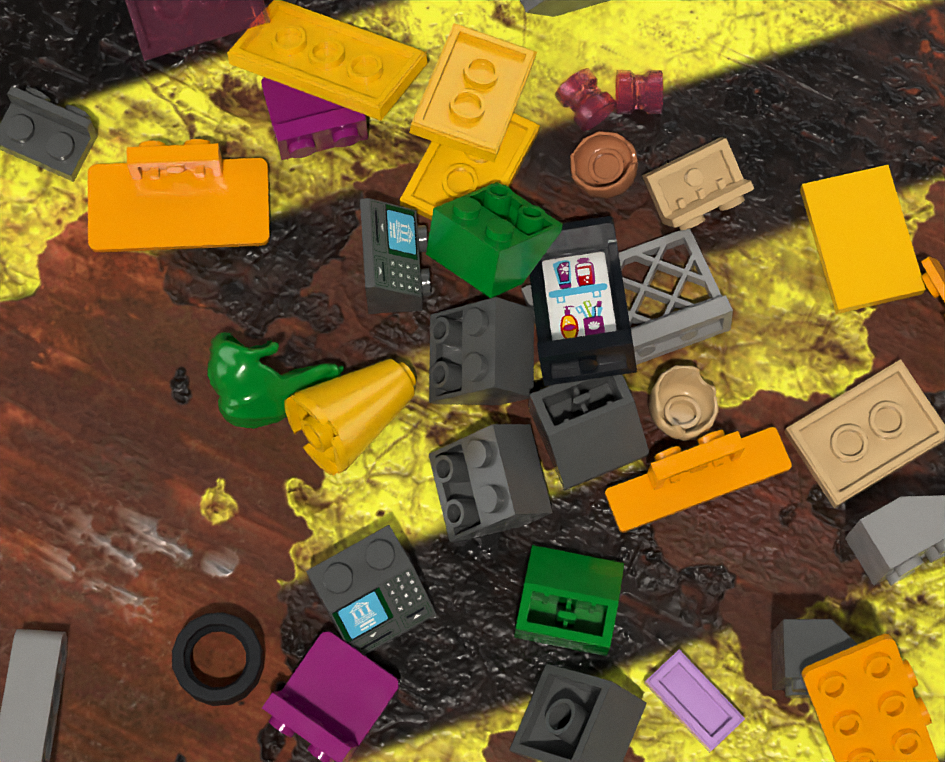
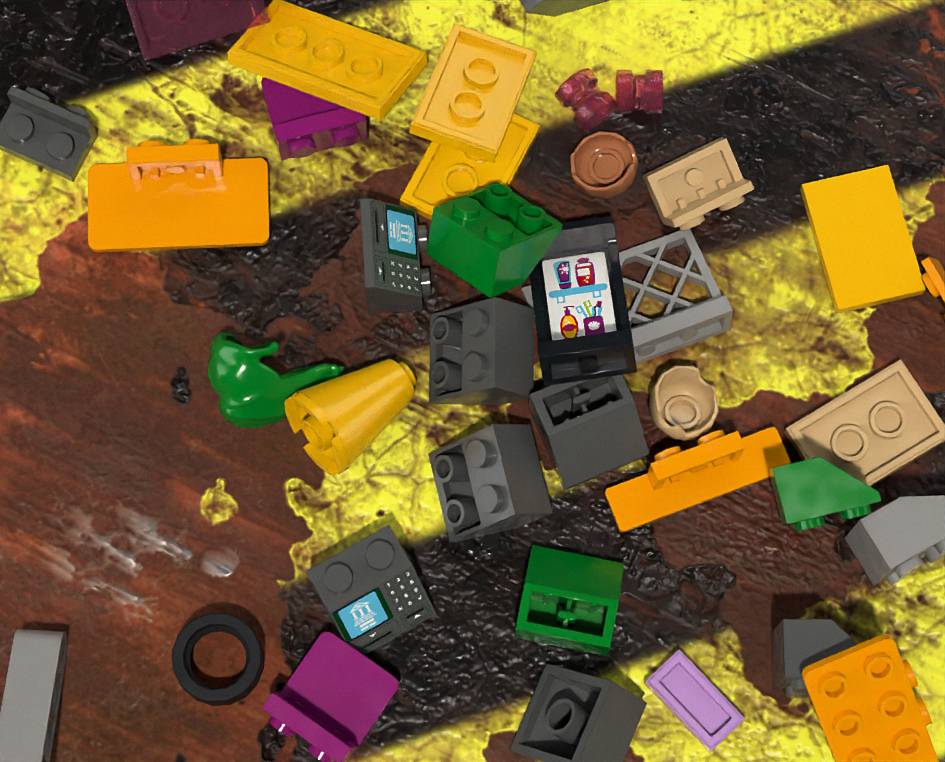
(817, 489): none -> green slope

